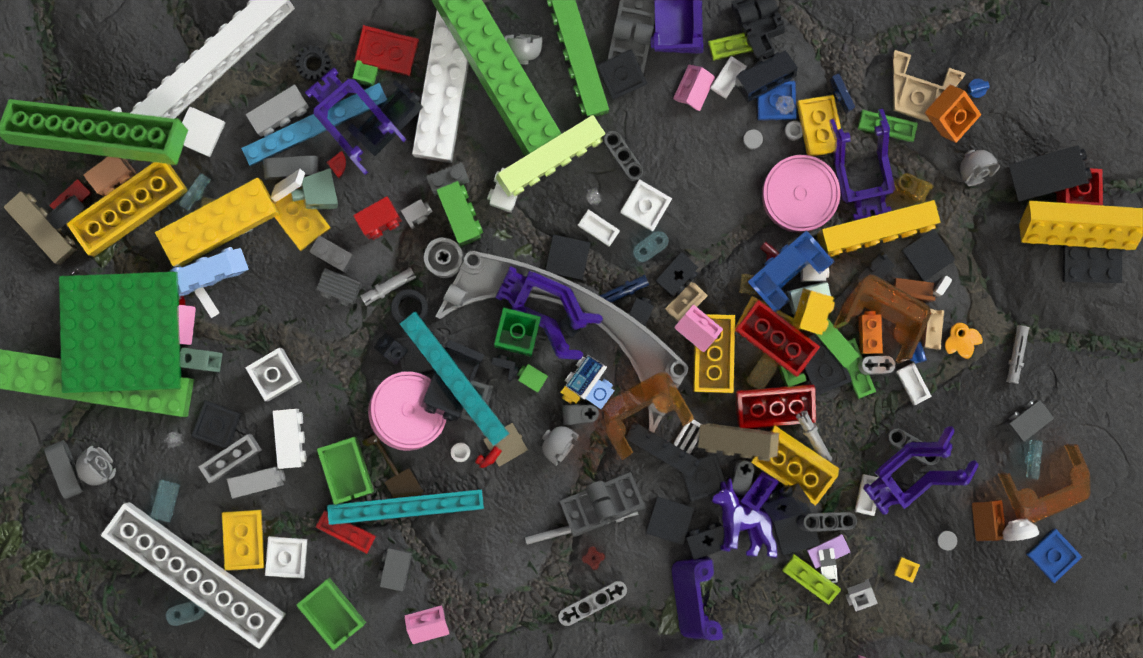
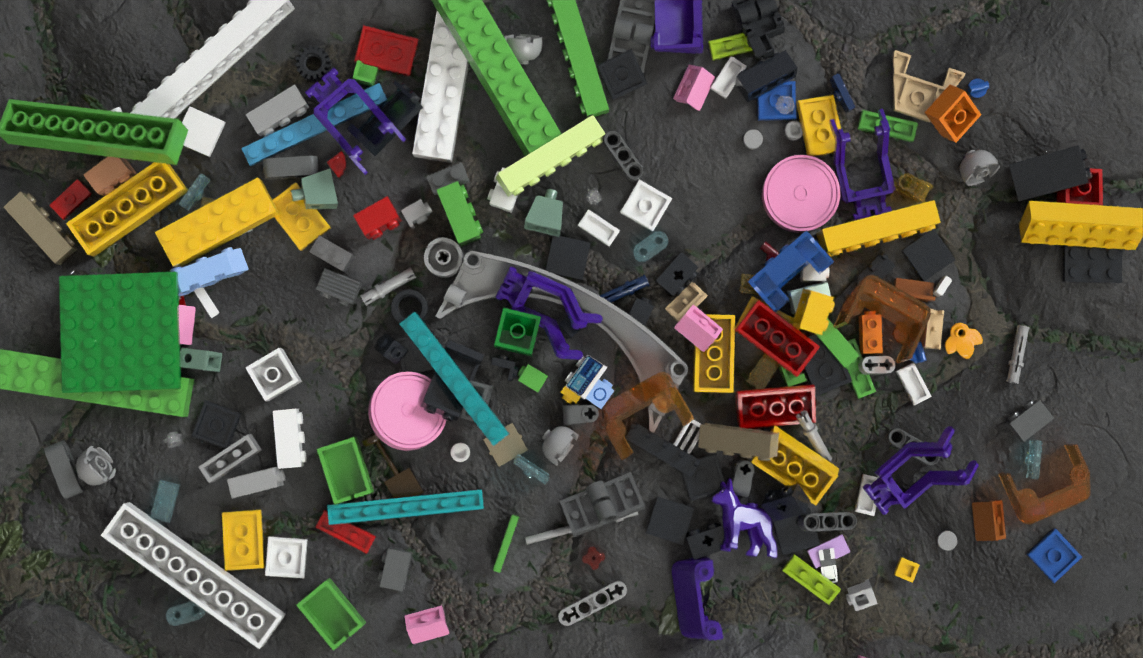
(65, 212): black tyre -> none
(287, 185): white tile -> none
(490, 459): red arm -> none
(505, 543): none -> bright green tile
(531, 469): none -> clear light blue plate
(545, 214): none -> sand green torso
(759, 491): dark purple slope -> none
(1020, 530): white piece -> none

